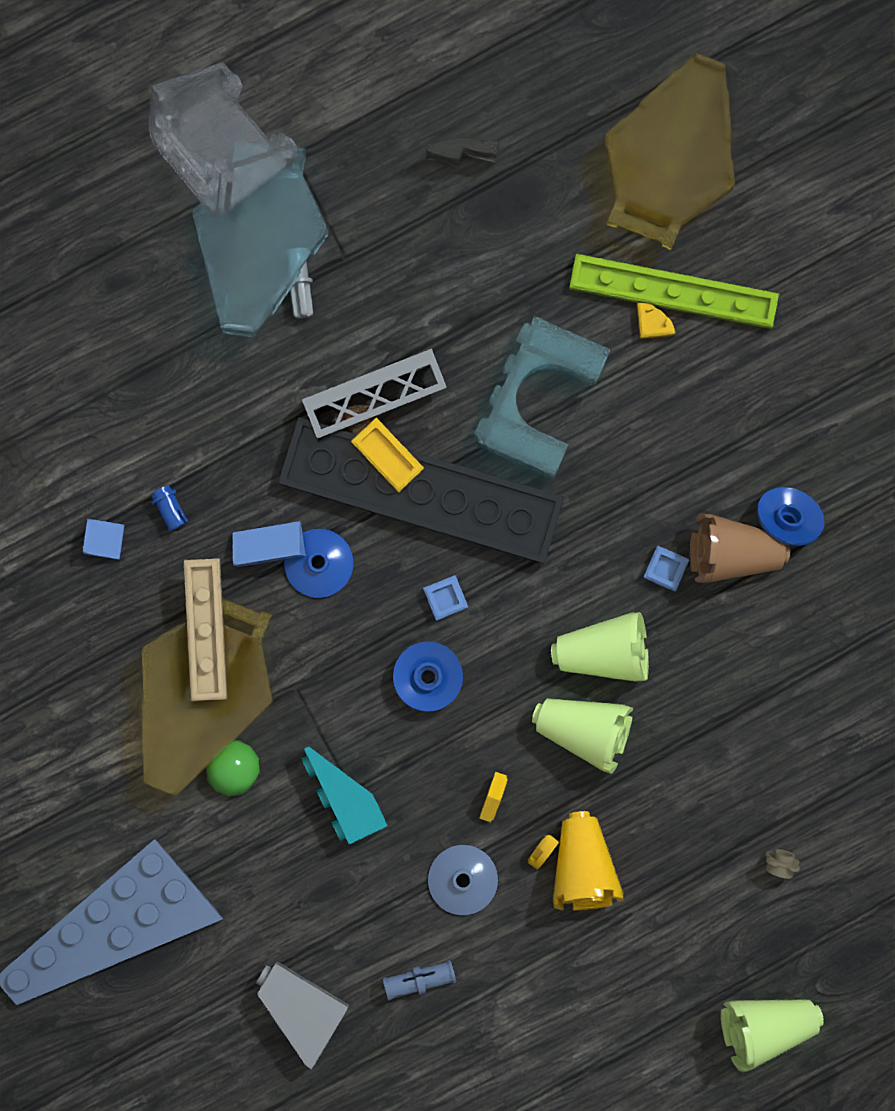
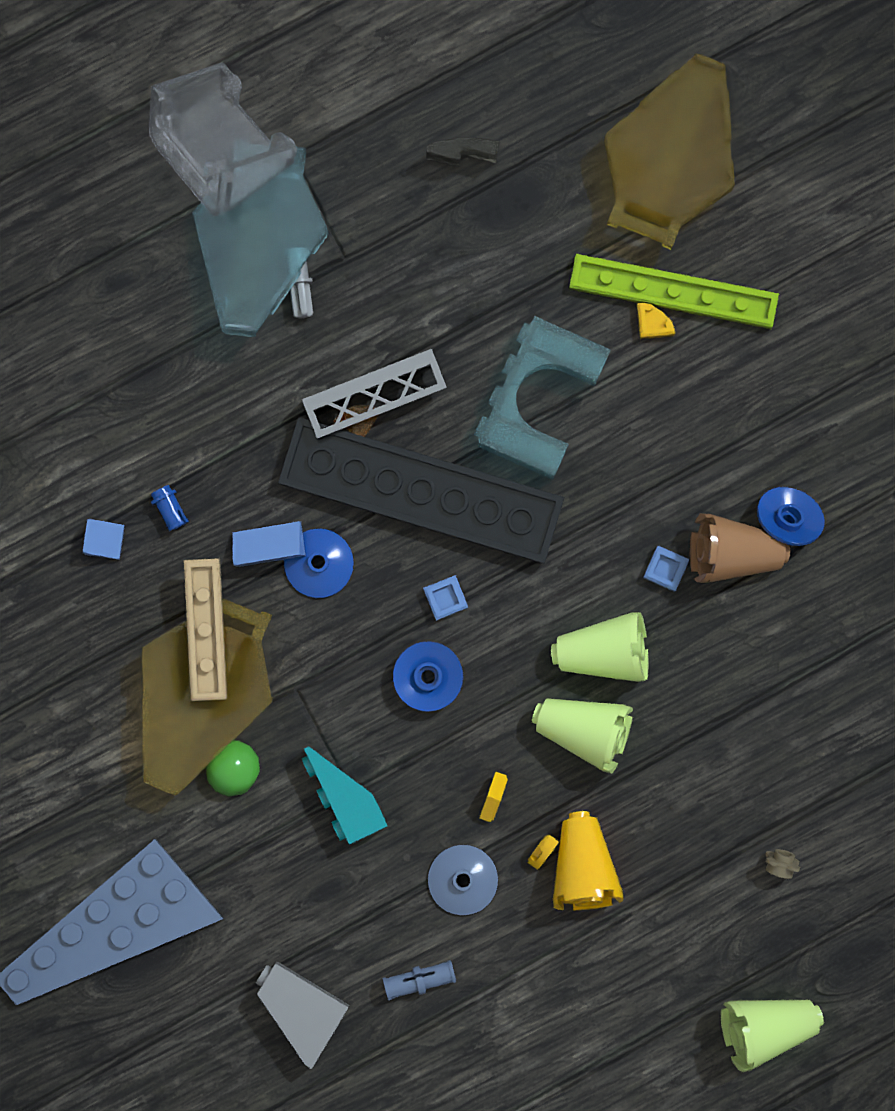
(387, 455): yellow tile -> none

